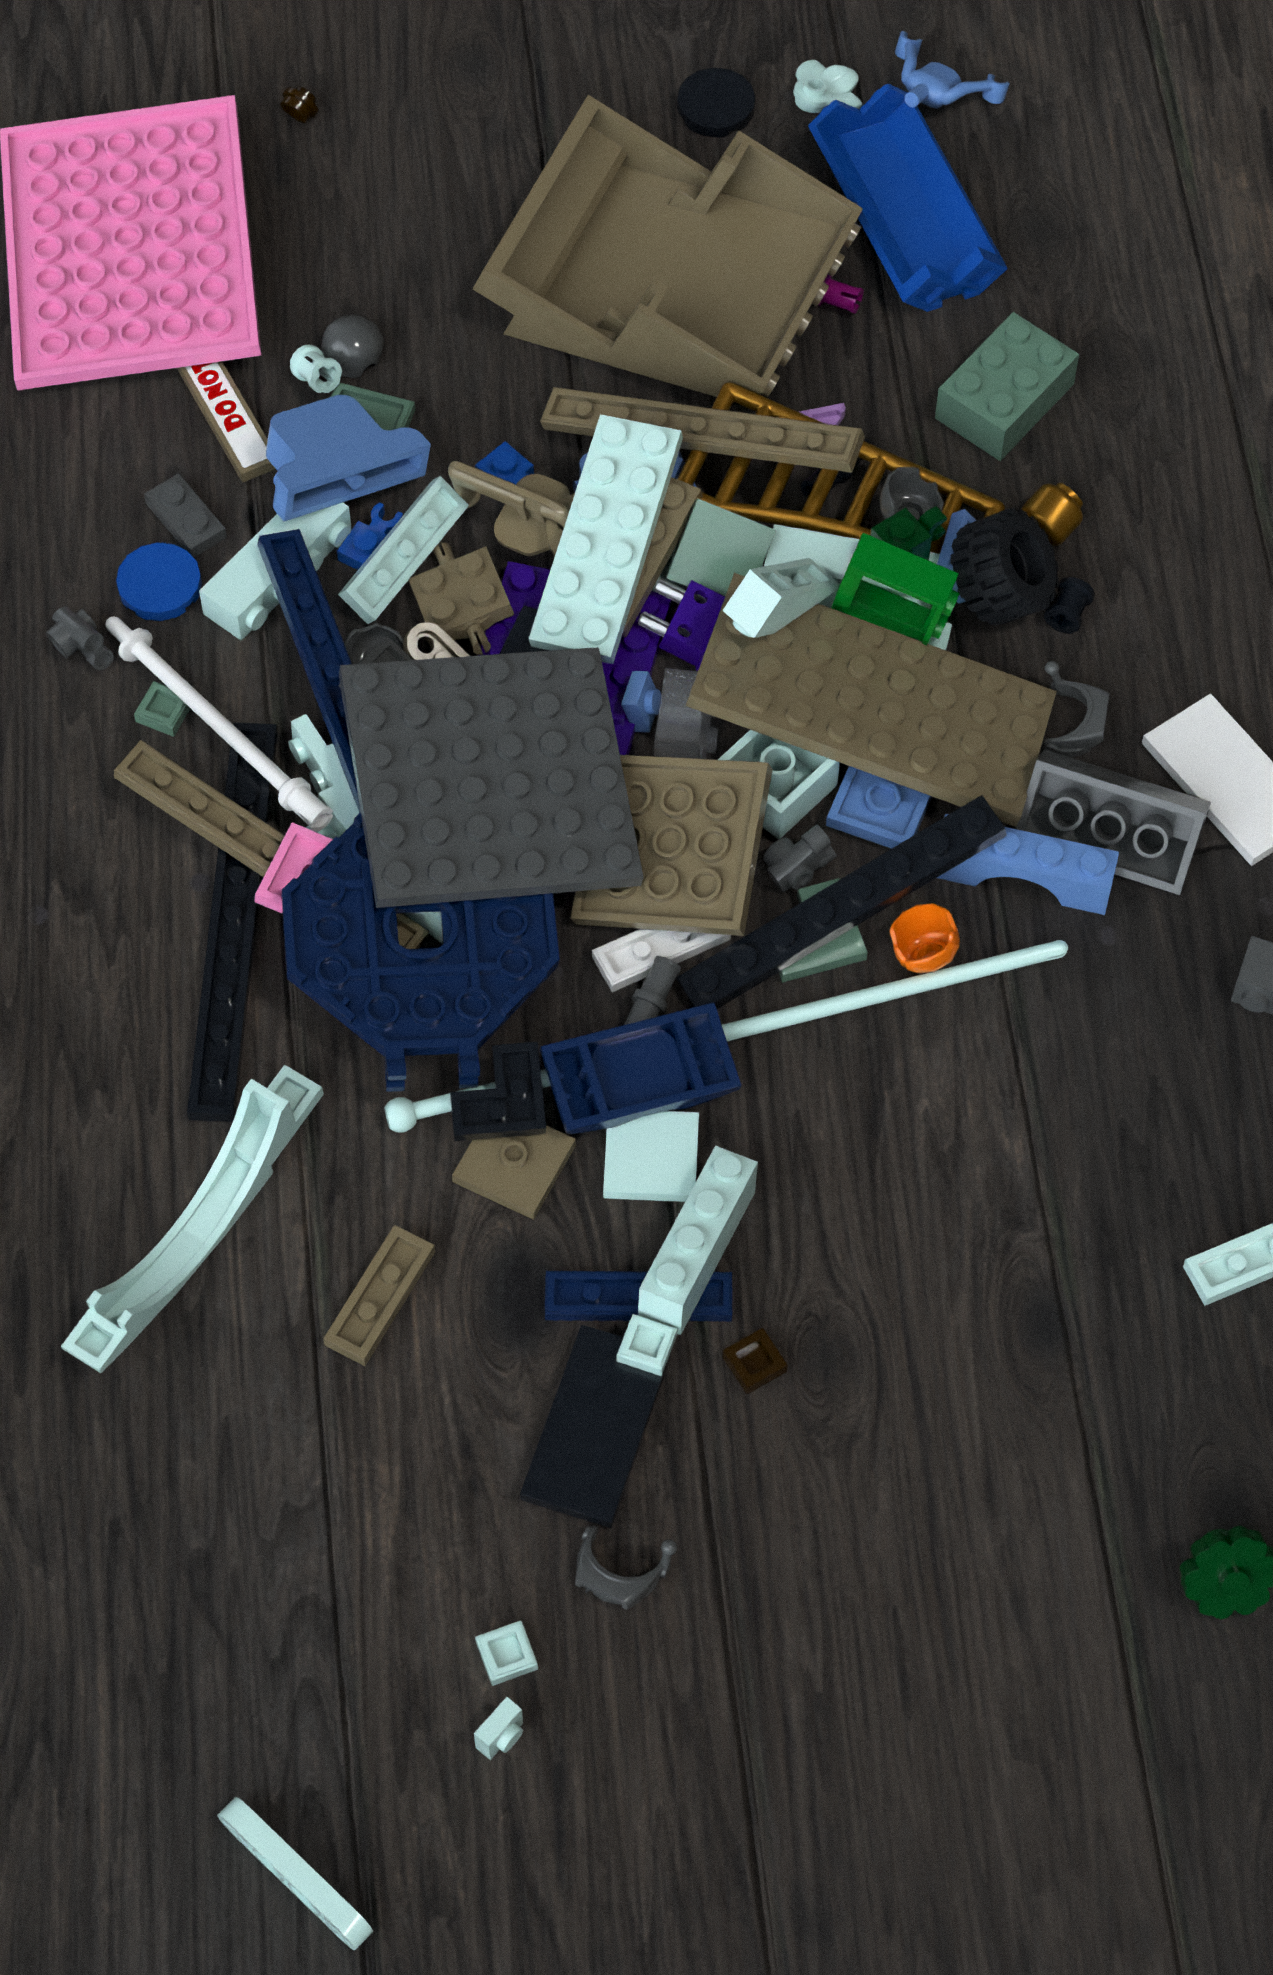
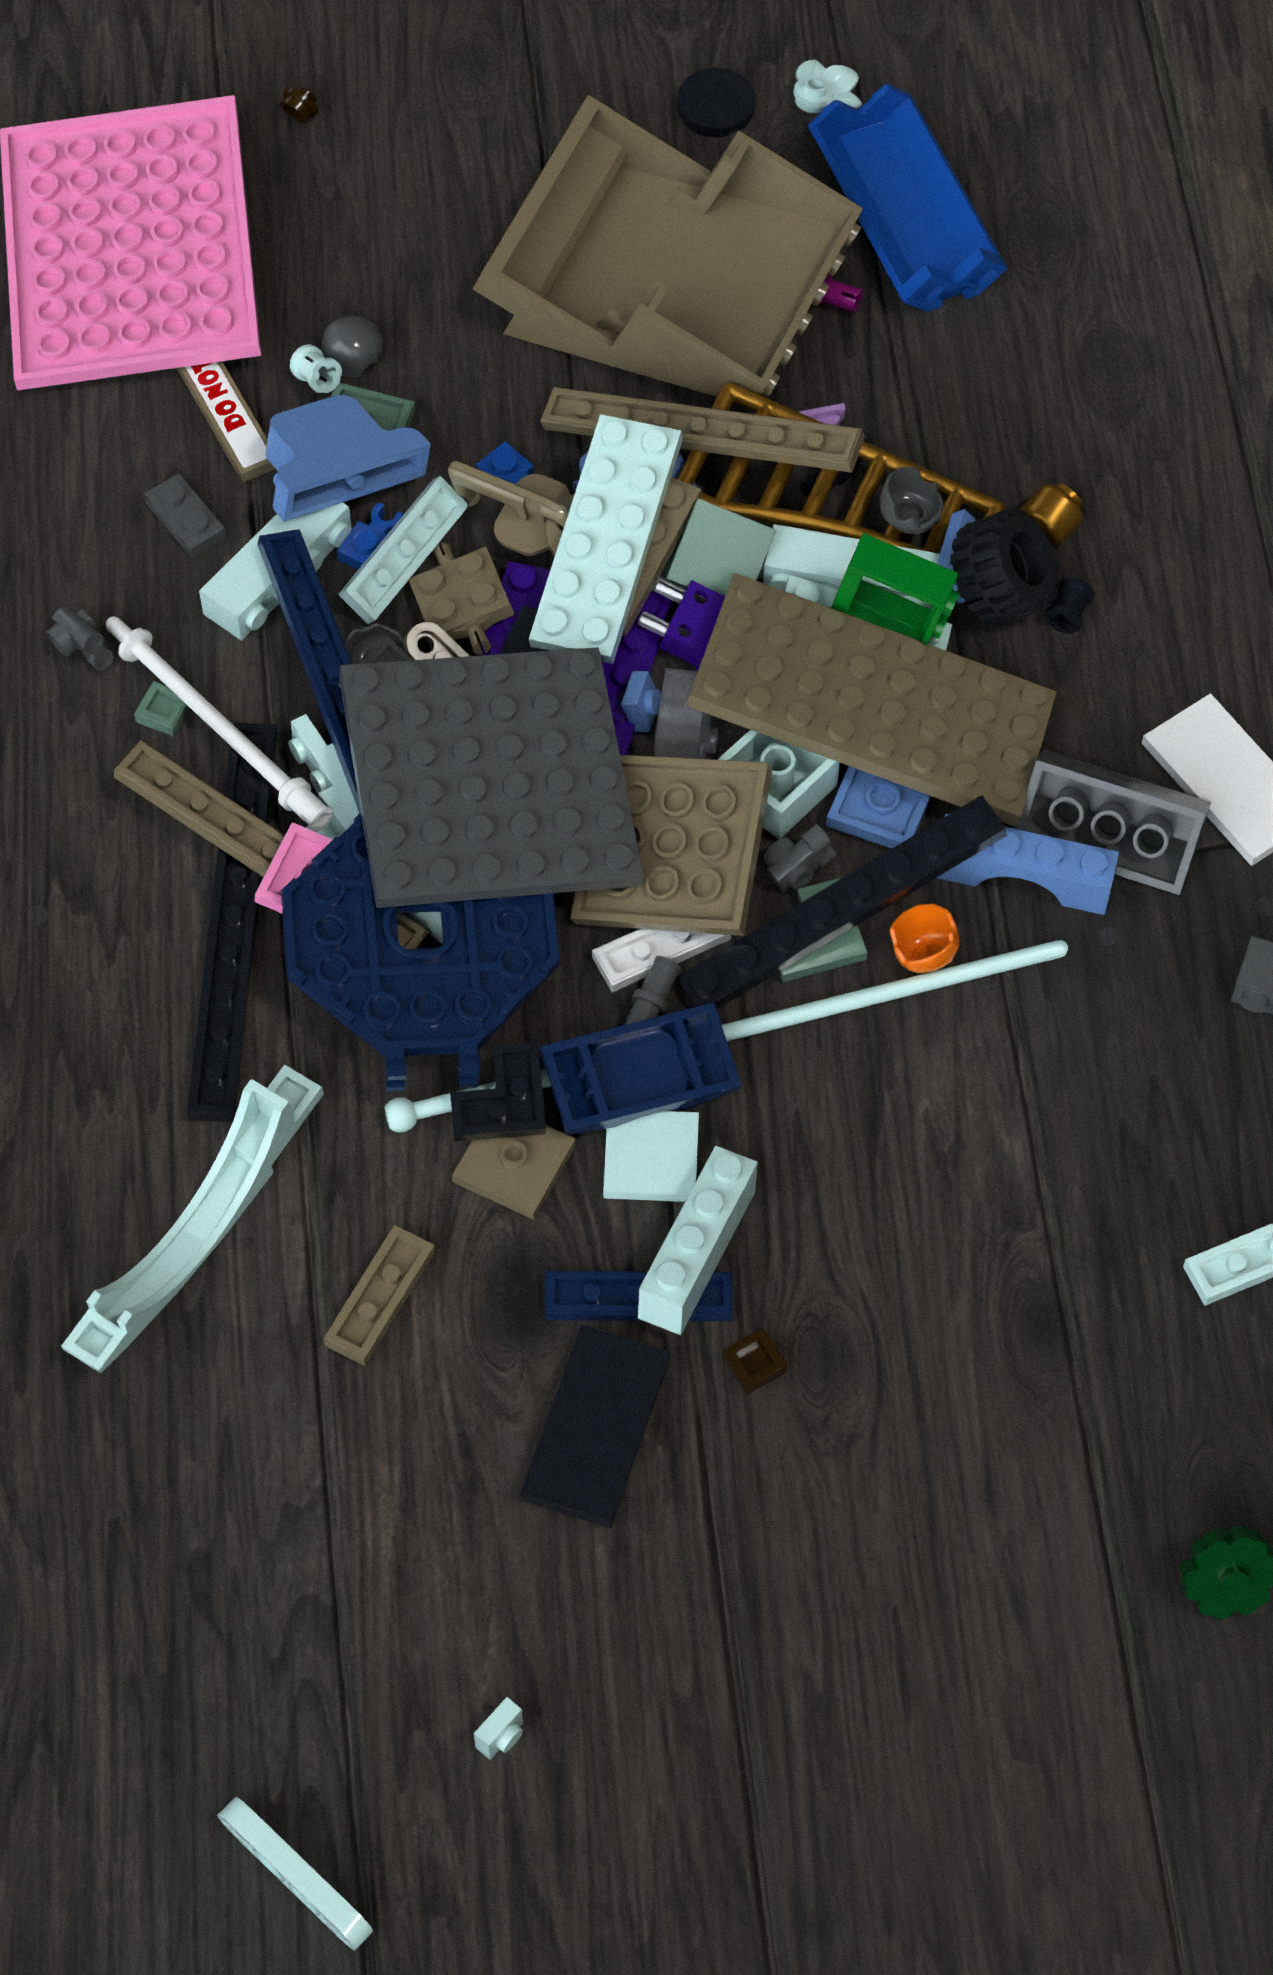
(158, 581): blue tile -> none
(506, 1653): light aqua tile -> none
(613, 1587): dark grey helmet -> none
(647, 1345): light aqua tile -> none
(777, 595): light aqua slope -> none
(909, 533): dark green brick -> none
(937, 83): medium blue piece -> none
(1006, 386): sand green brick -> none
(1092, 728): dark grey helmet -> none

